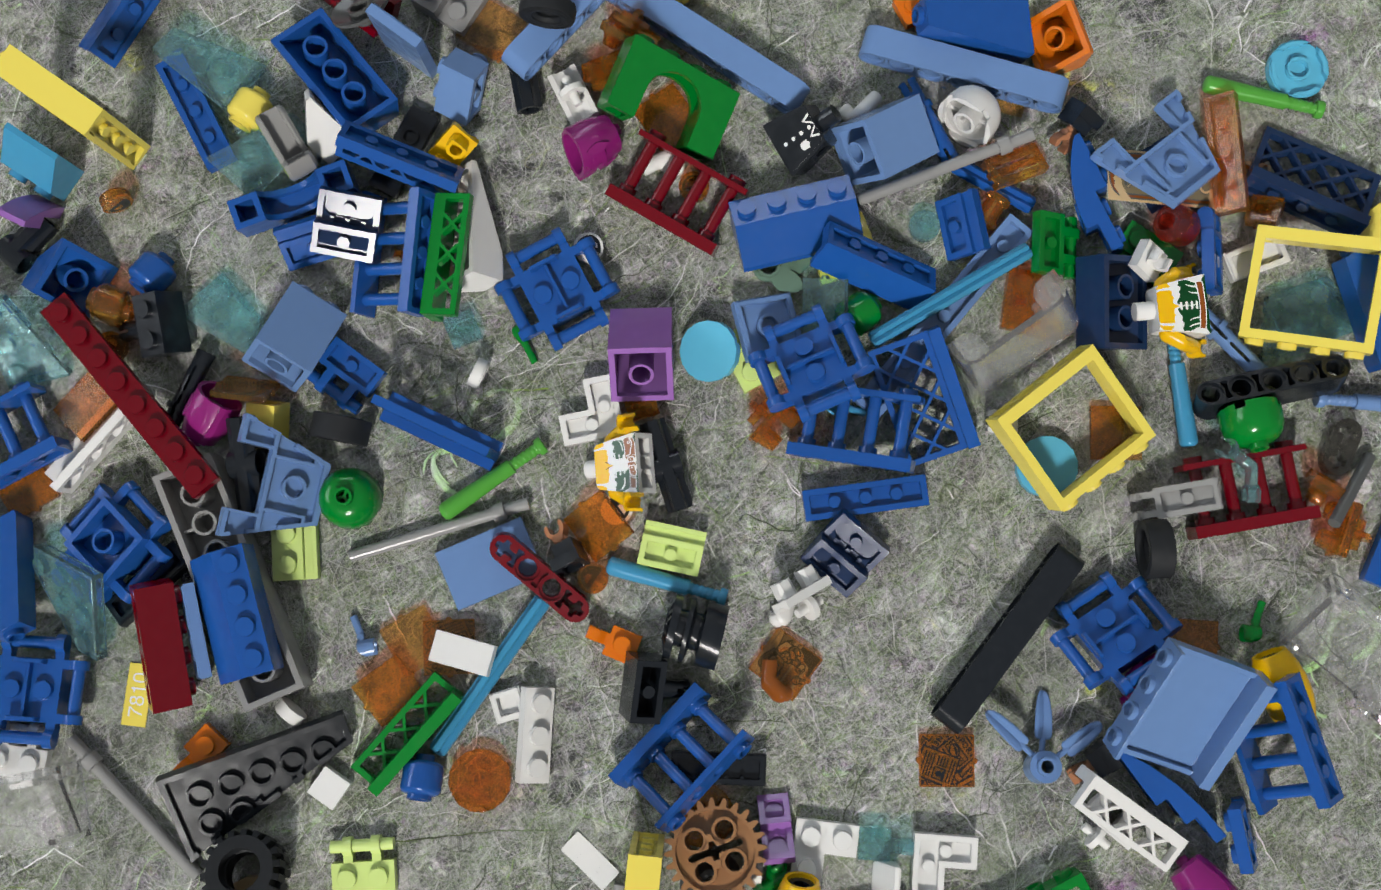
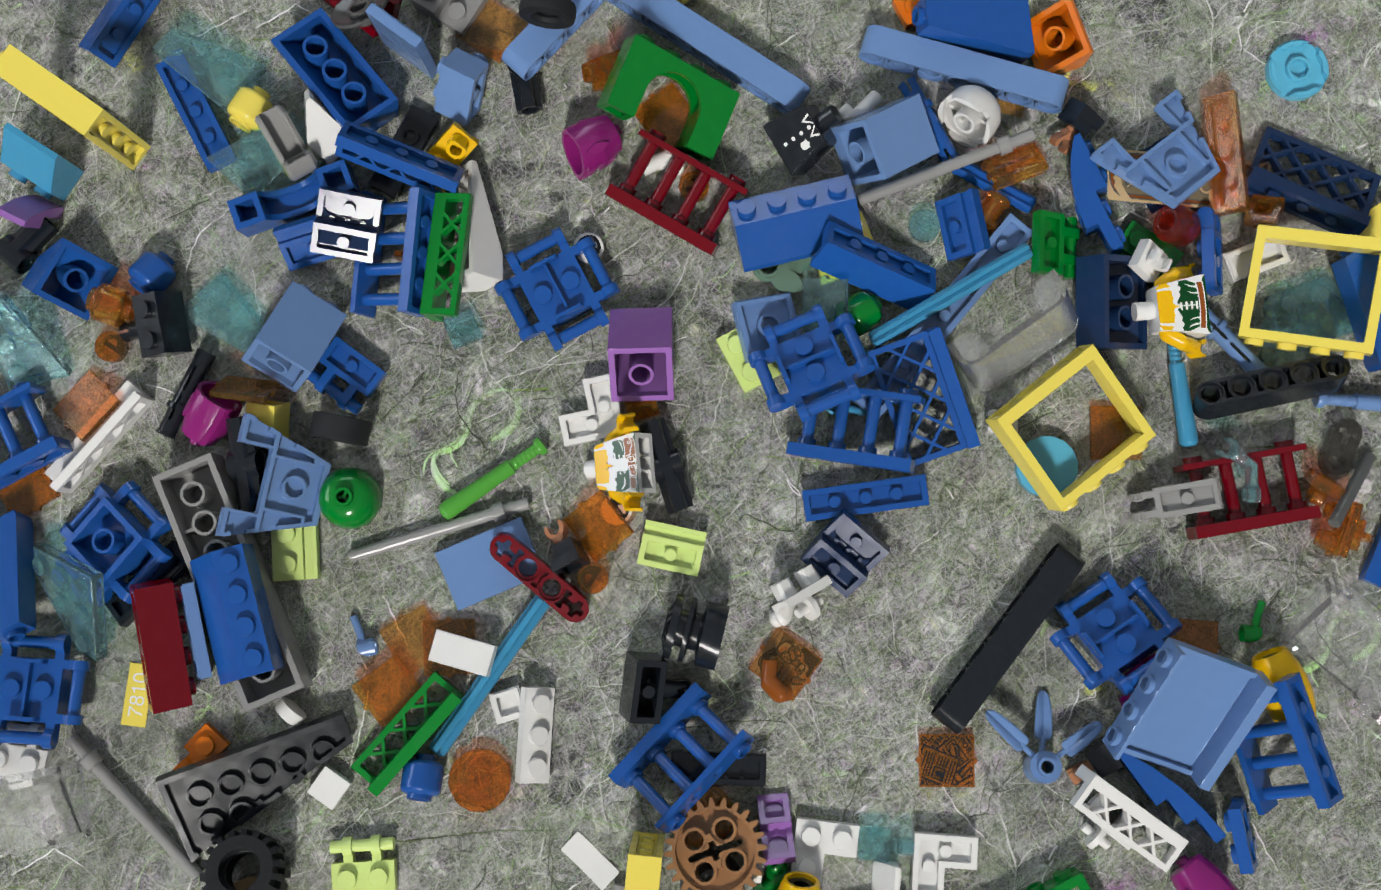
(115, 200): clear orange tile -> none
(131, 396): dark red plate -> none
(439, 430): blue fence -> none
(478, 373): white tile -> none
(526, 345): green hand -> none
(573, 95): white hips -> none
(616, 642): orange plate -> none
(623, 25): clear orange hips -> none
(652, 577): dark azure piece -> none
(709, 351): medium azure tile -> none
(764, 434): clear orange hips -> none
(1018, 298): clear orange wing -> none
(1155, 549): black tyre -> none
(1253, 424): green cylinder -> none
(1256, 95): bright green piece -> none

